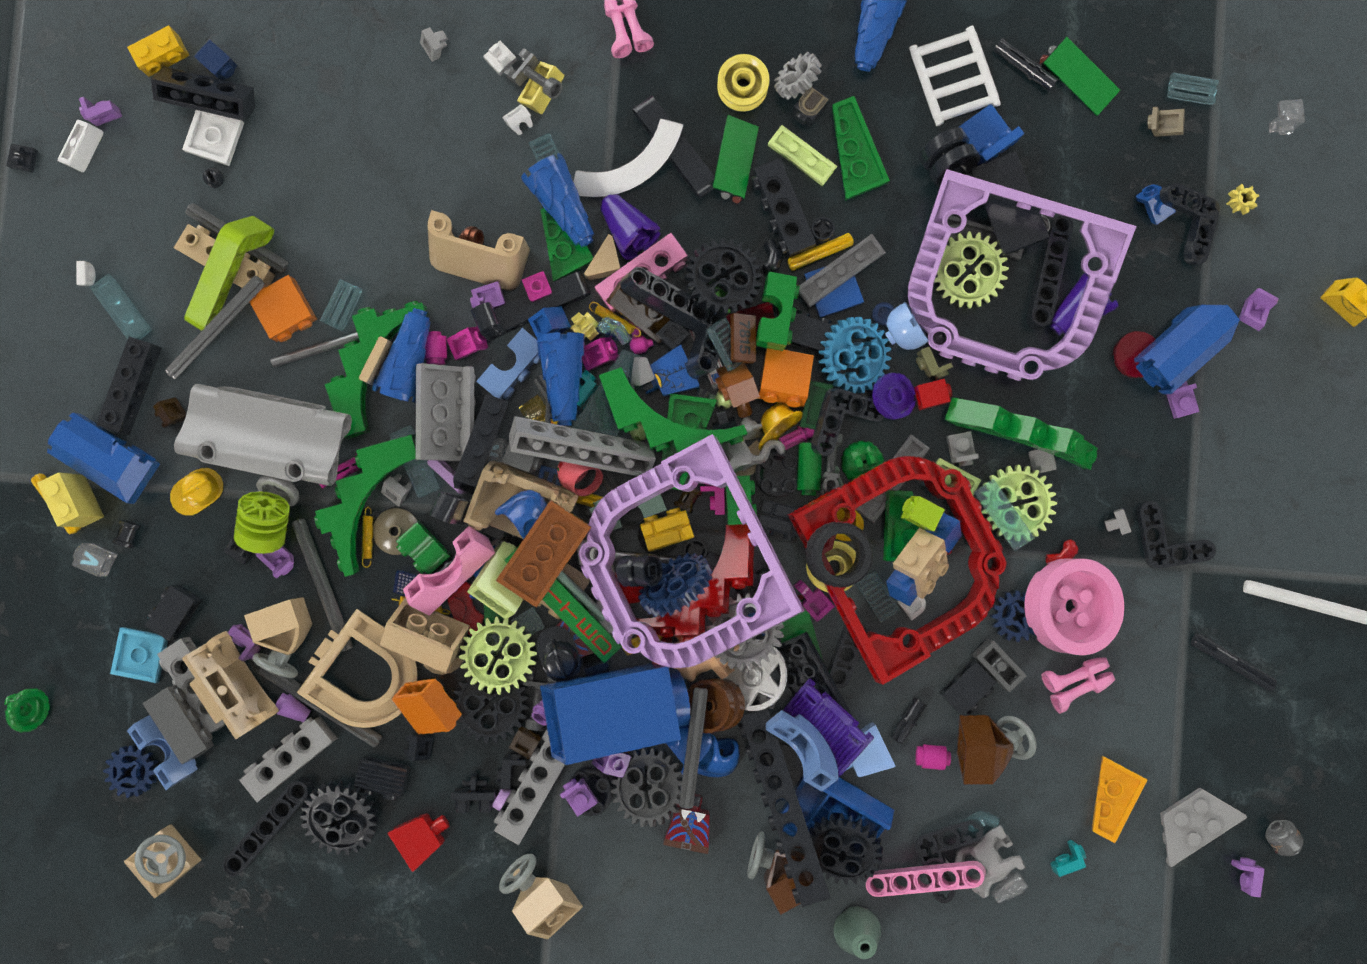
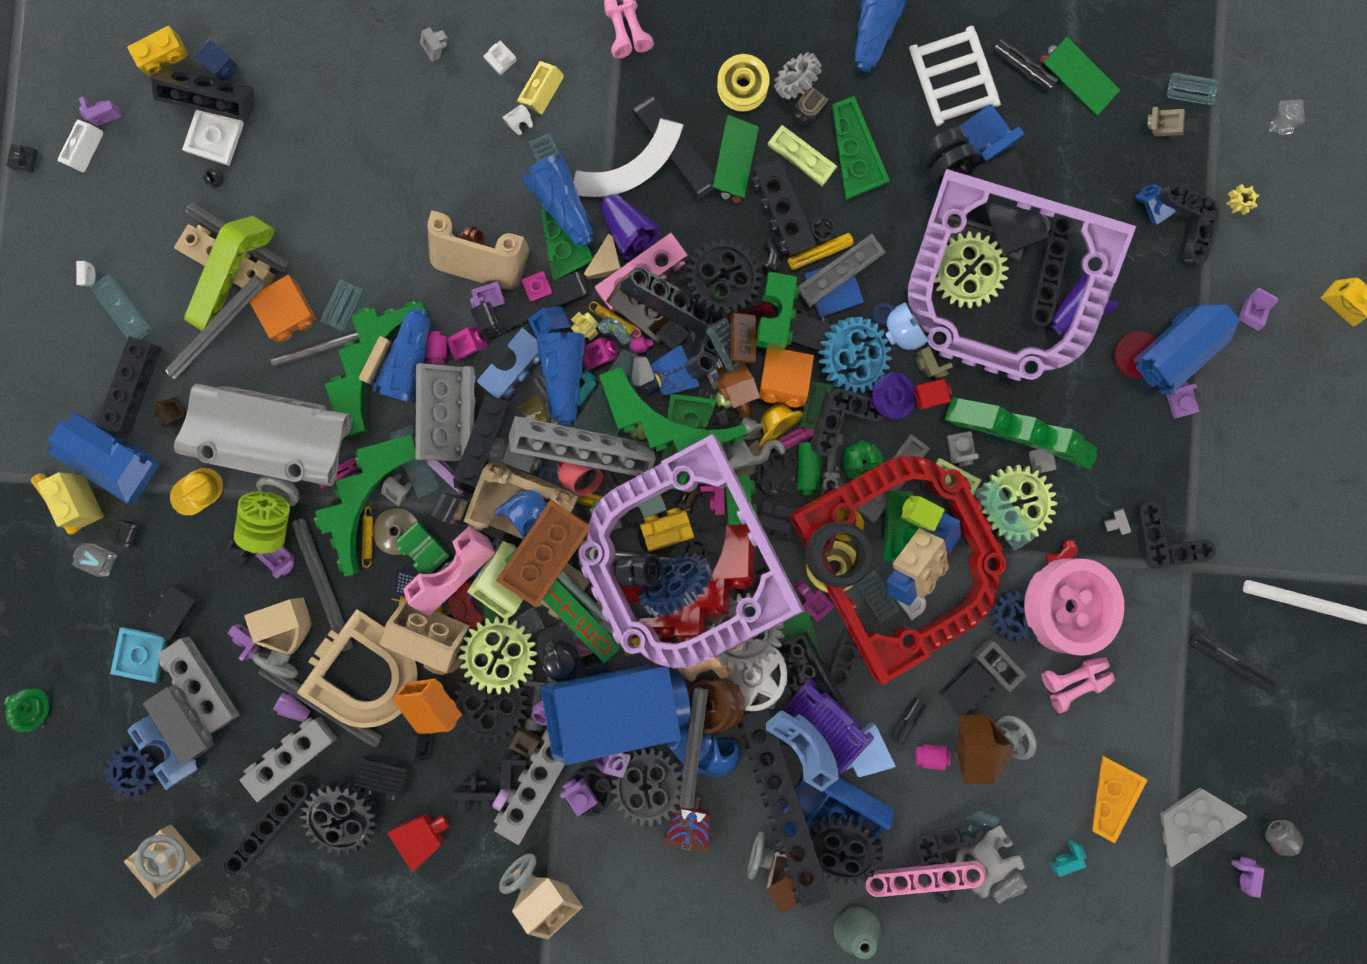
(228, 686): tan piece -> none
(551, 86): dark grey bar -> none

